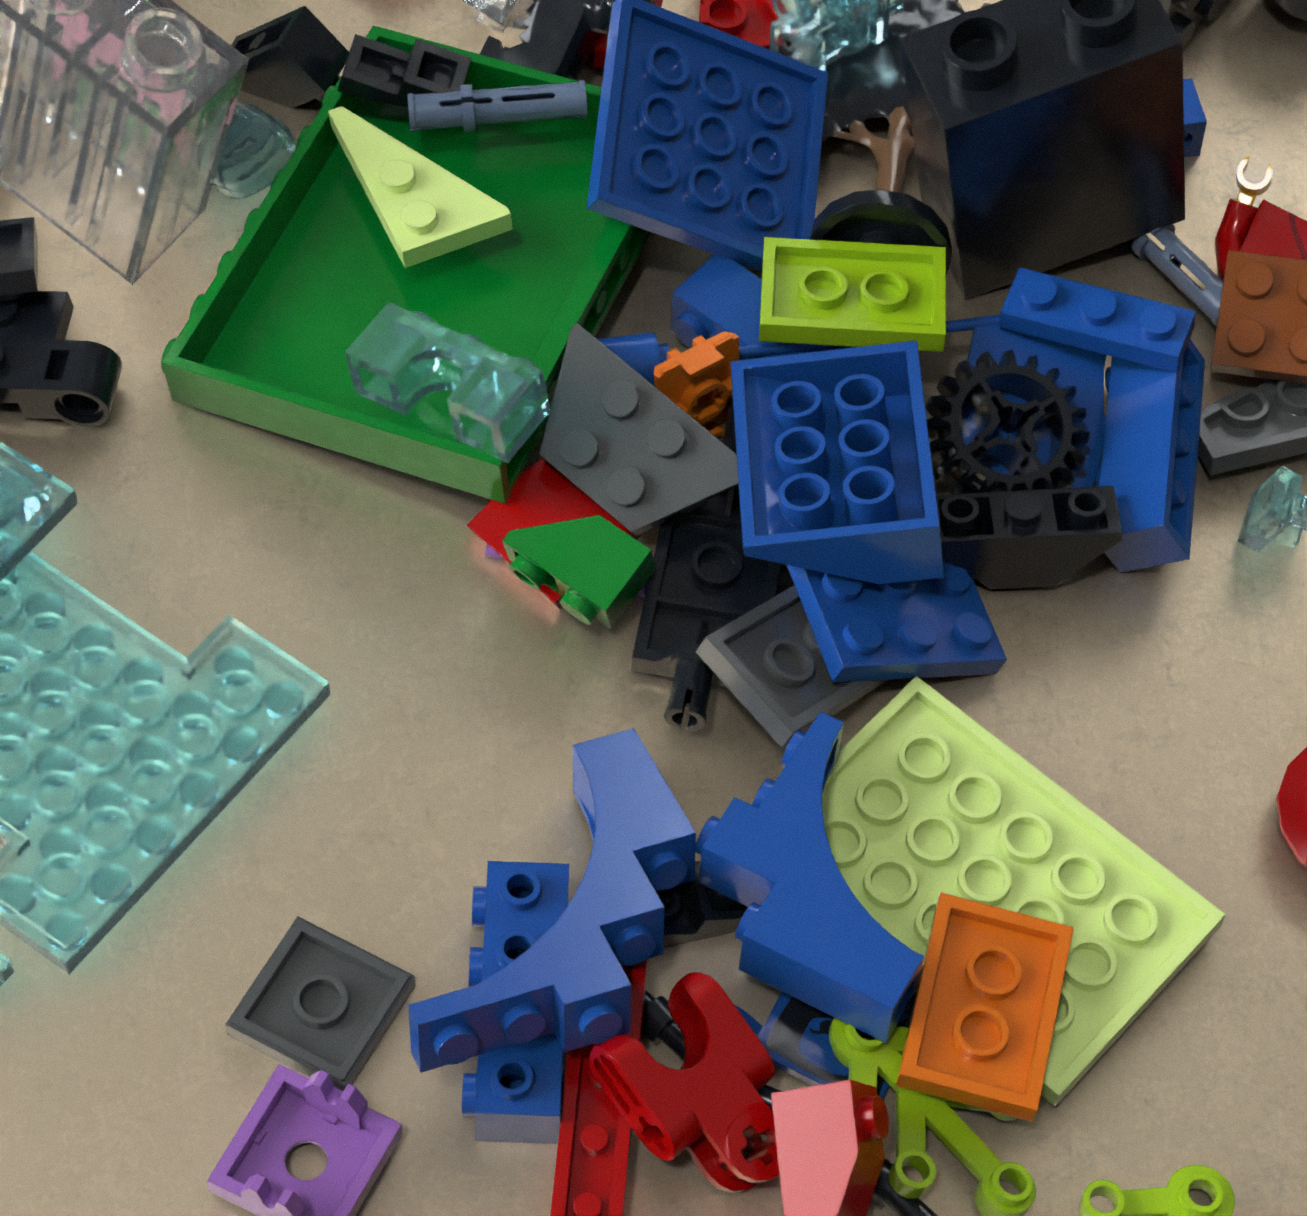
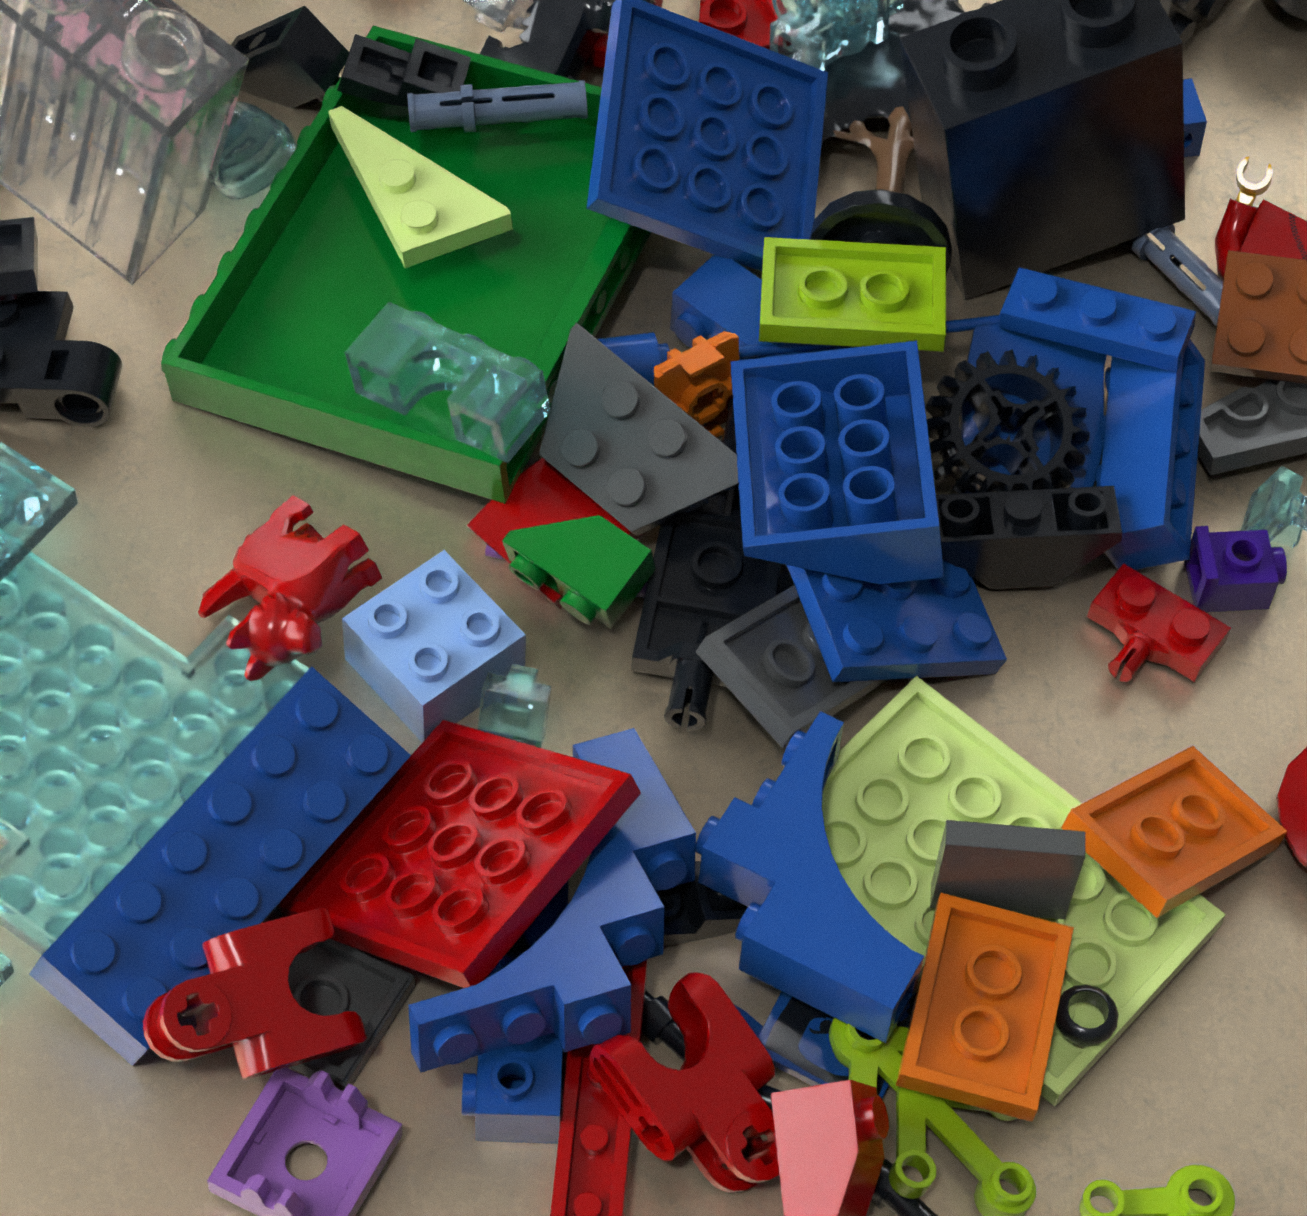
(220, 859): none -> blue brick
(250, 1002): none -> red piece
(297, 582): none -> red animal
(431, 644): none -> light blue brick
(462, 851): none -> red plate
(515, 706): none -> clear light blue tile
(1009, 866): none -> dark grey tile
(1098, 998): none -> black piece
(1155, 626): none -> red plate
(1174, 830): none -> orange plate
(1234, 570): none -> dark purple brick

